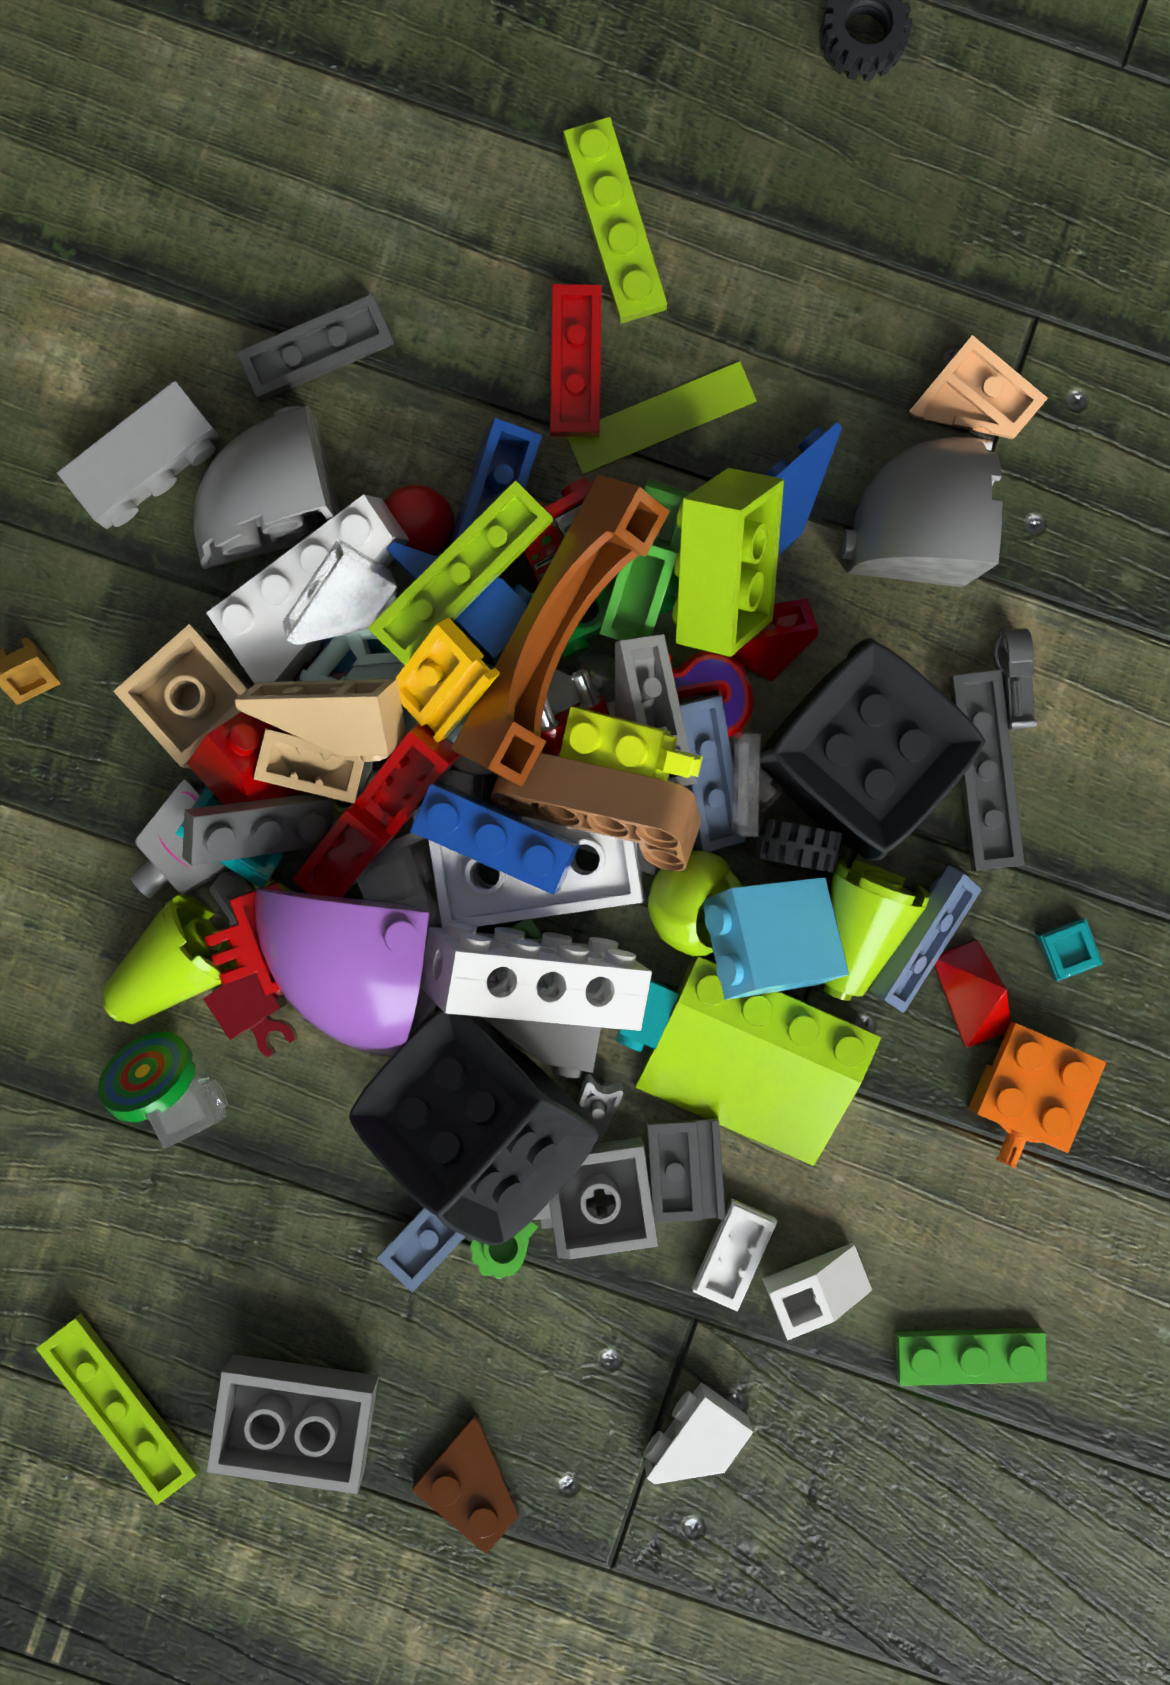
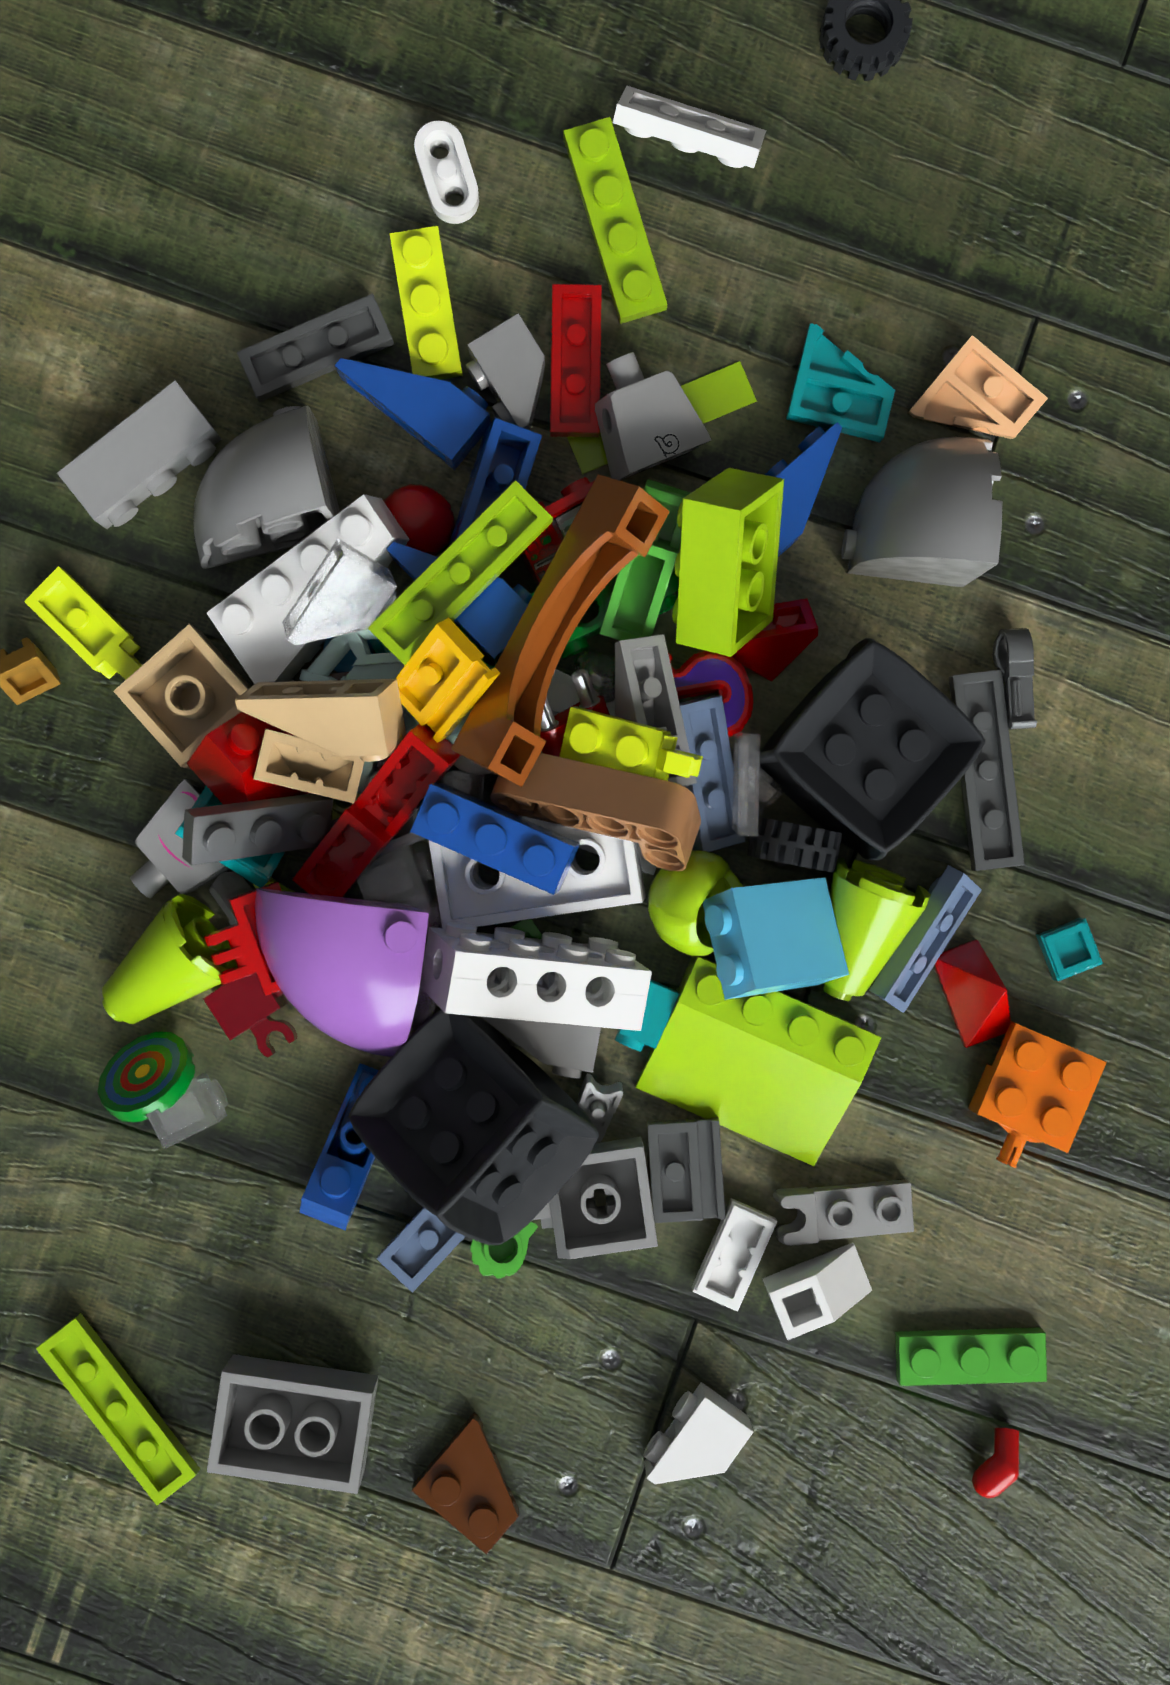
(84, 625): none -> neon yellow hinge
(341, 1165): none -> blue slope
(426, 303): none -> neon yellow plate
(427, 408): none -> blue slope
(447, 174): none -> white plate
(511, 368): none -> light grey slope
(645, 419): none -> light grey torso
(689, 127): none -> white plate
(838, 389): none -> teal wing
(846, 1211): none -> light grey plate
(1001, 1468): none -> red arm

